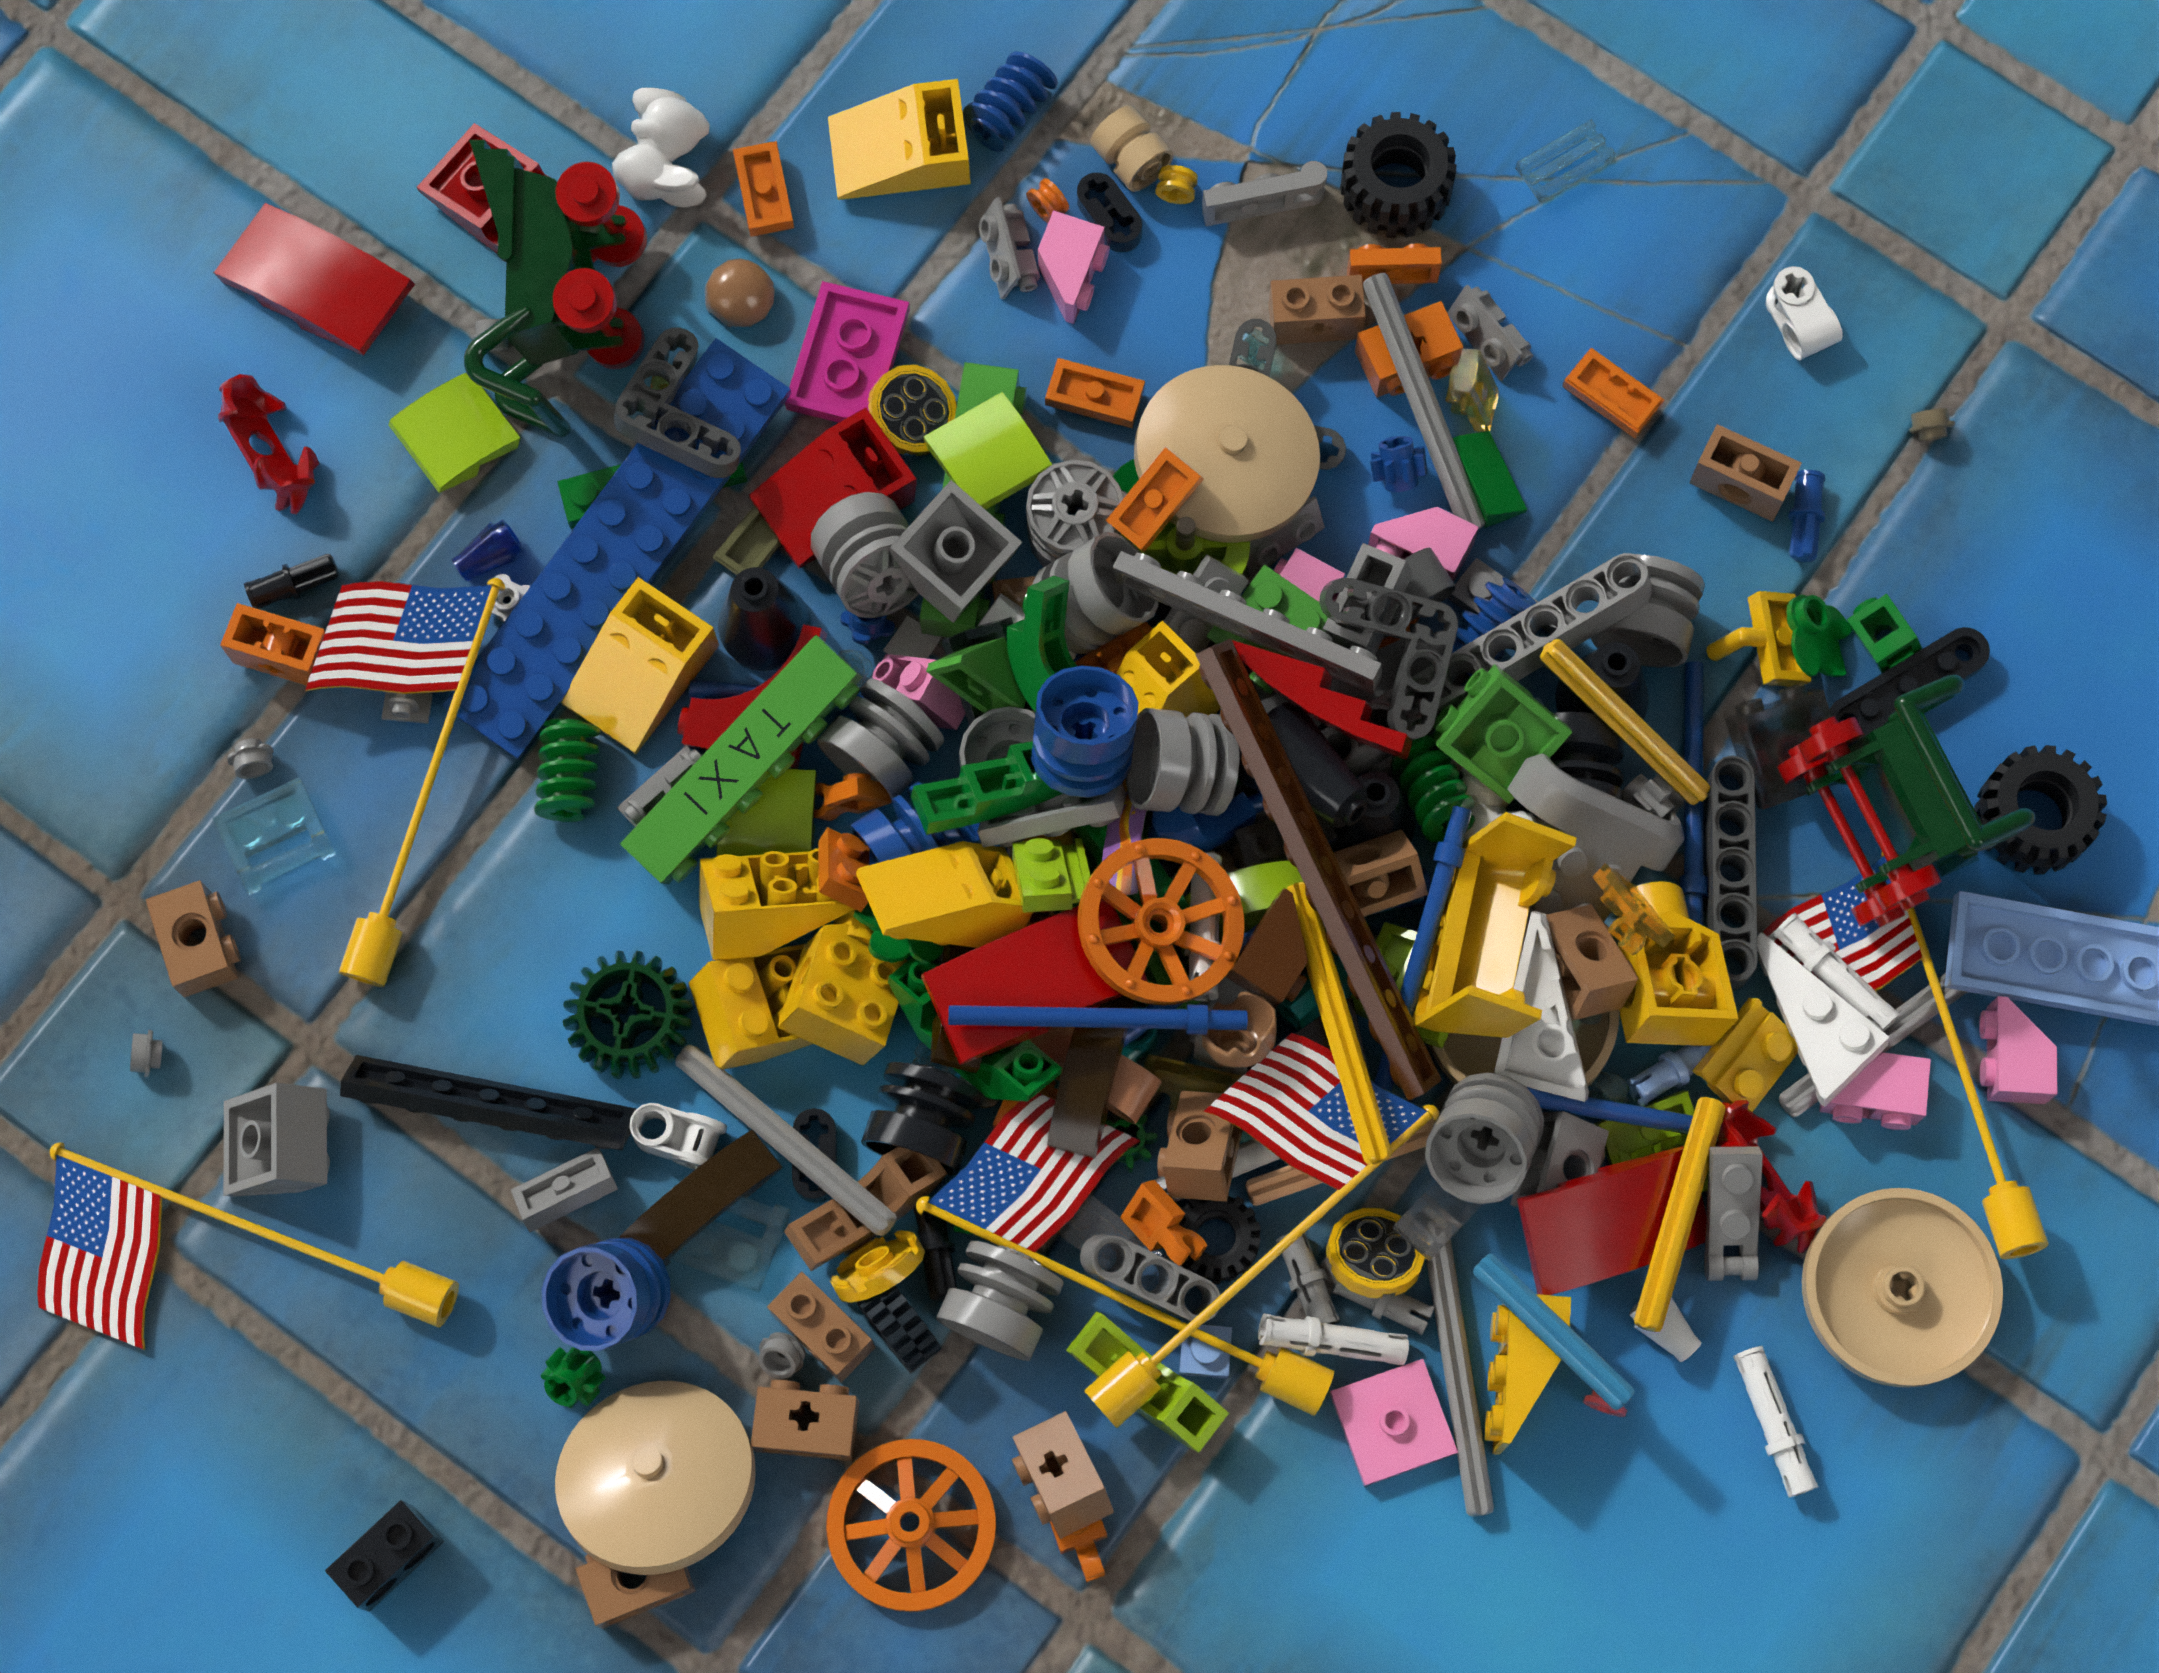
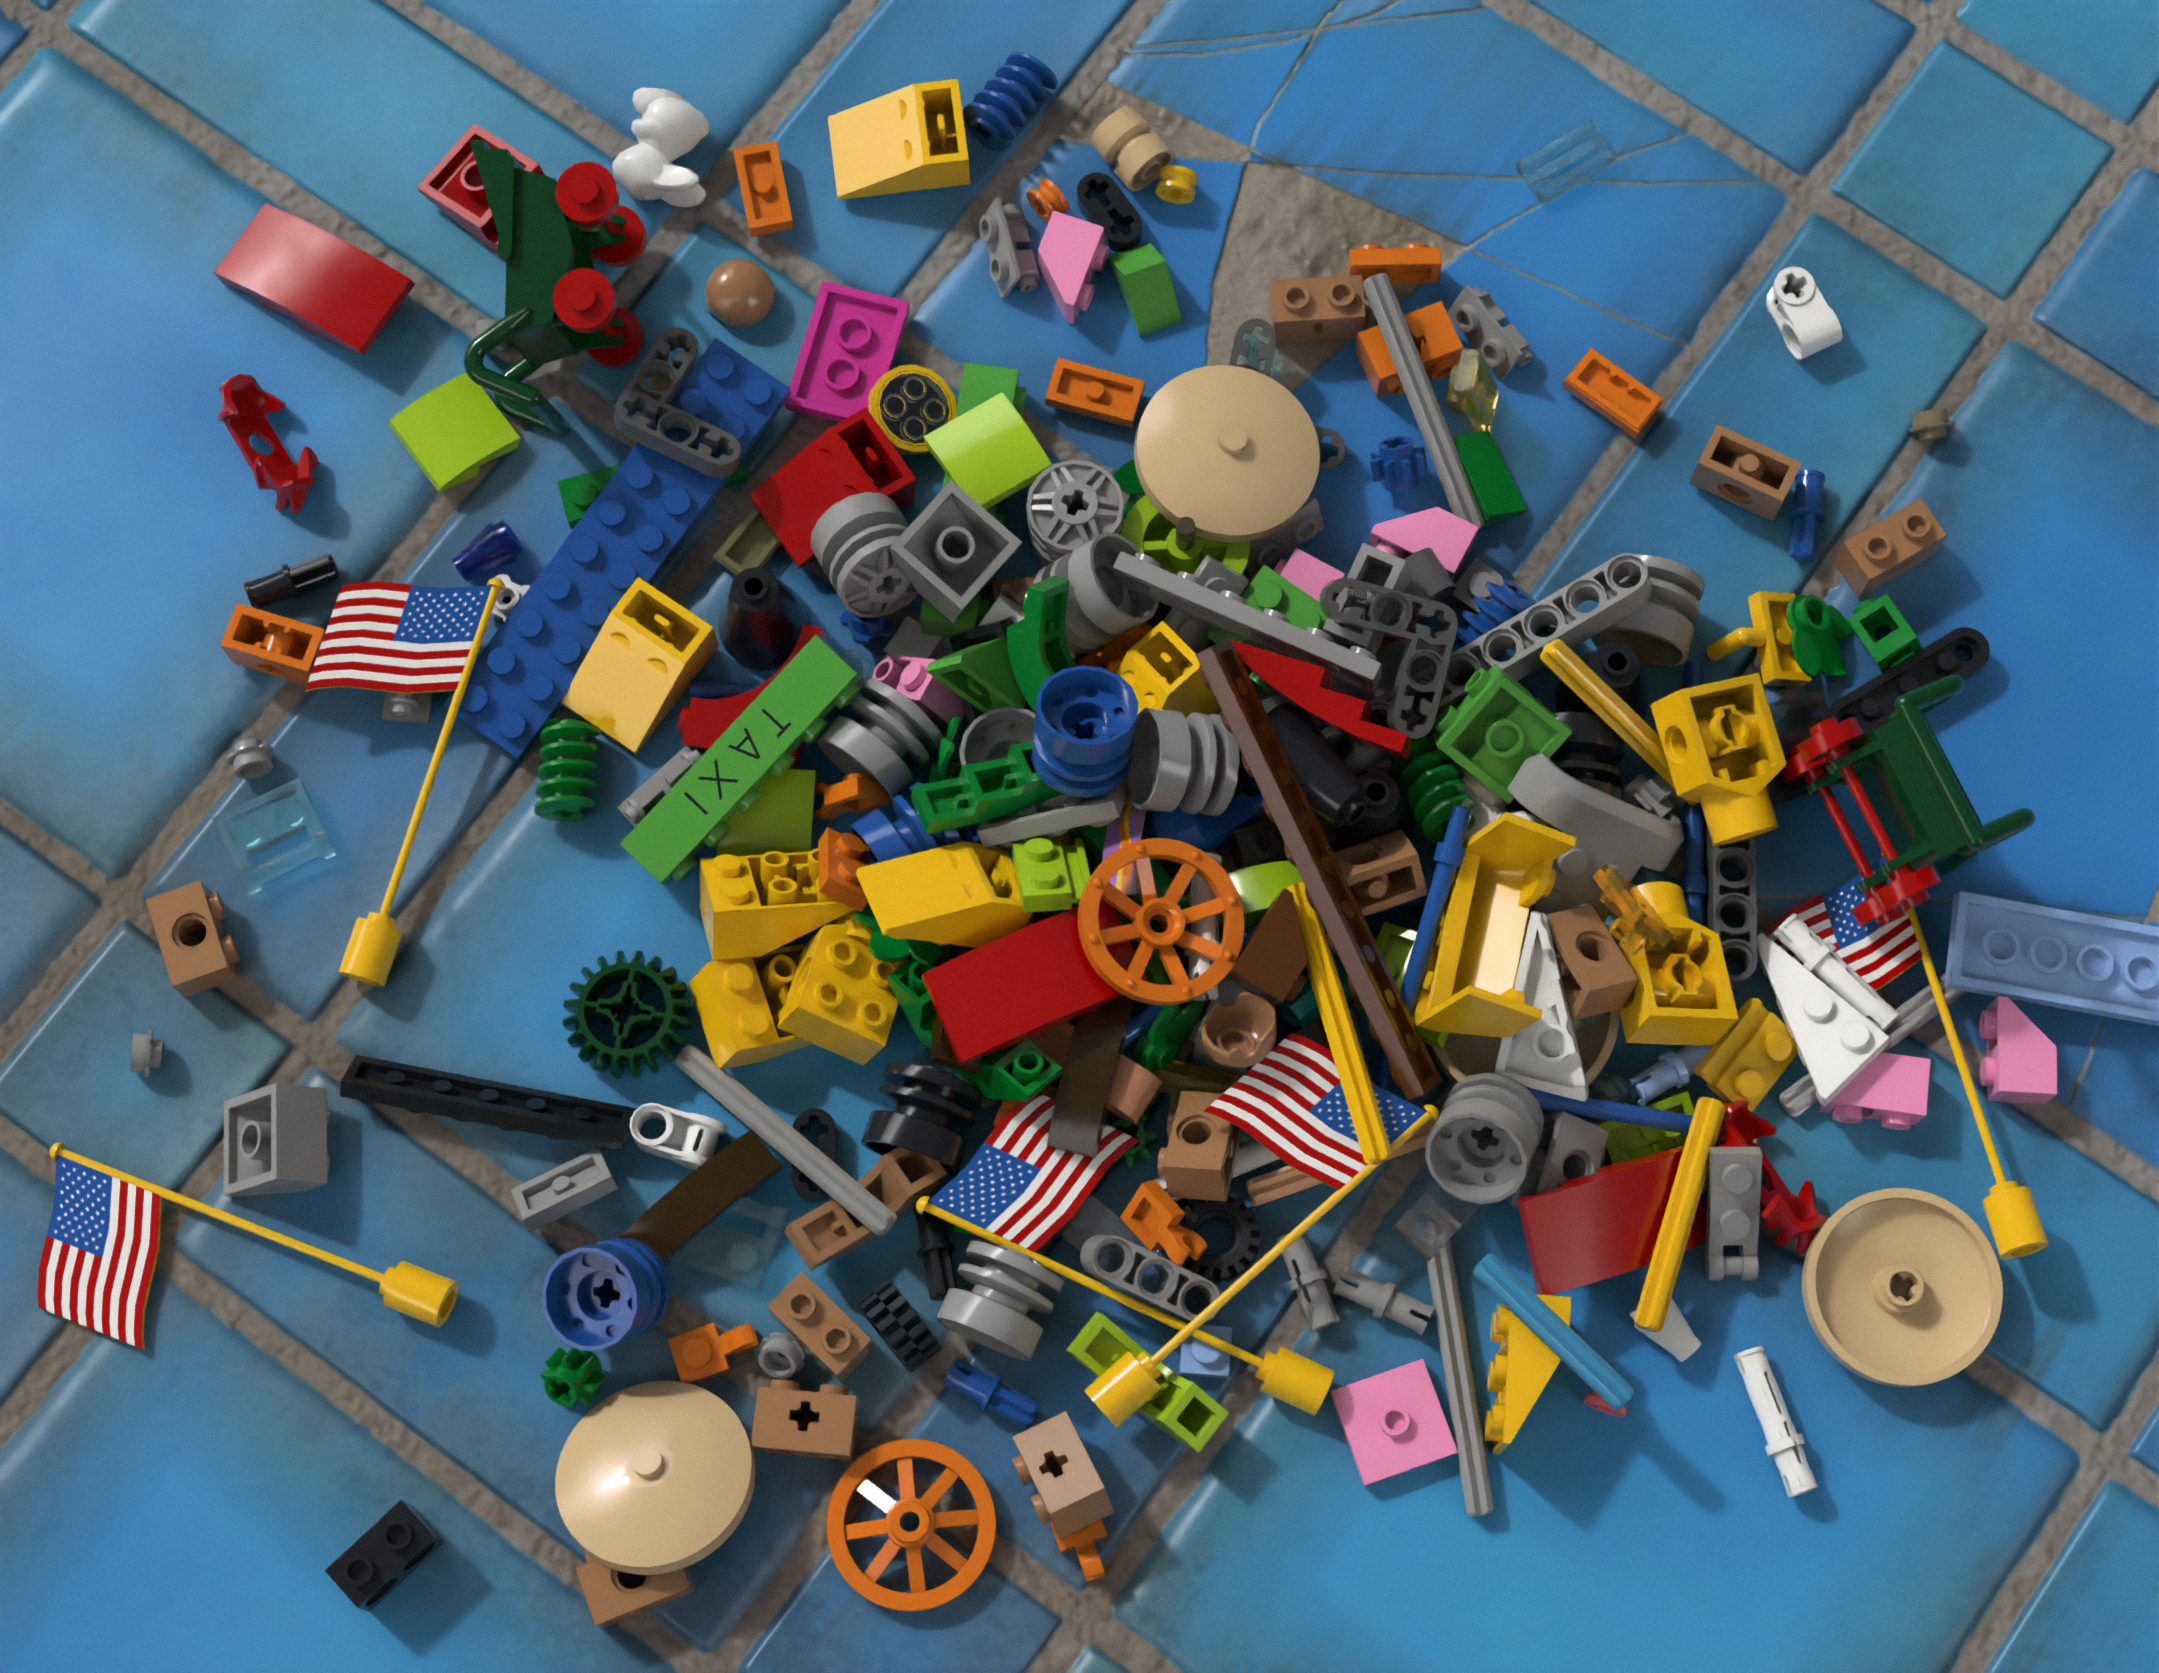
(704, 1352): none -> orange plate
(877, 1266): yellow tile -> none
(945, 768): none -> green plate
(992, 1394): none -> blue axle
(1146, 288): none -> bright green slope
(1154, 499): orange plate -> none
(1167, 1035): none -> green plate
(1194, 1019): blue bar -> none
(1264, 195): light grey plate -> none
(1315, 1337): white pin -> none
(1371, 1255): tile -> none
(1404, 143): black tyre -> none
(1723, 754): none -> yellow brick
(1889, 548): none -> medium nougat brick
(2061, 781): black tyre -> none

